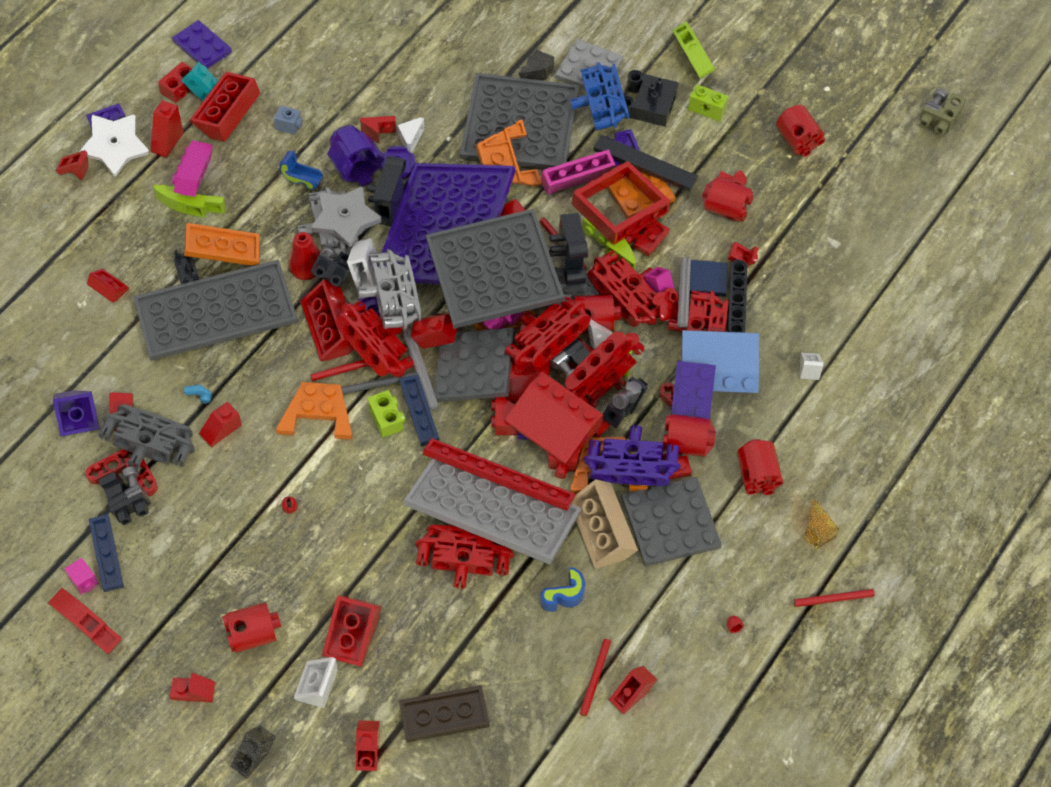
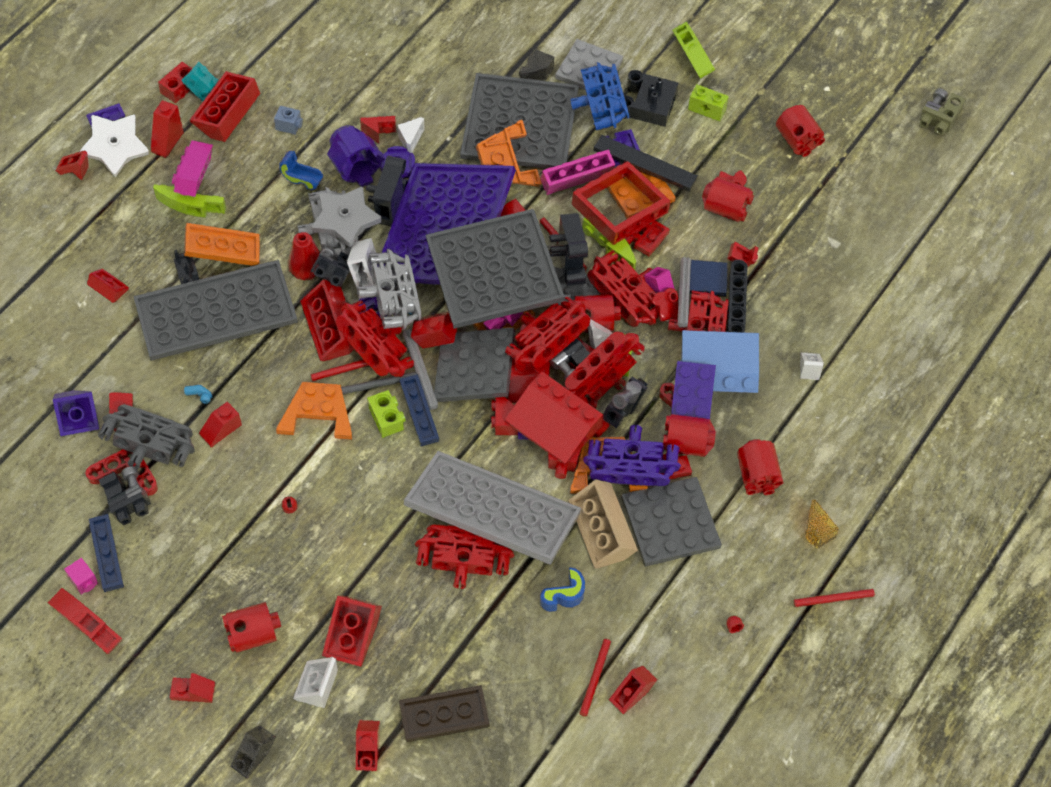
(202, 44): dark purple plate -> none
(499, 474): red tile -> none

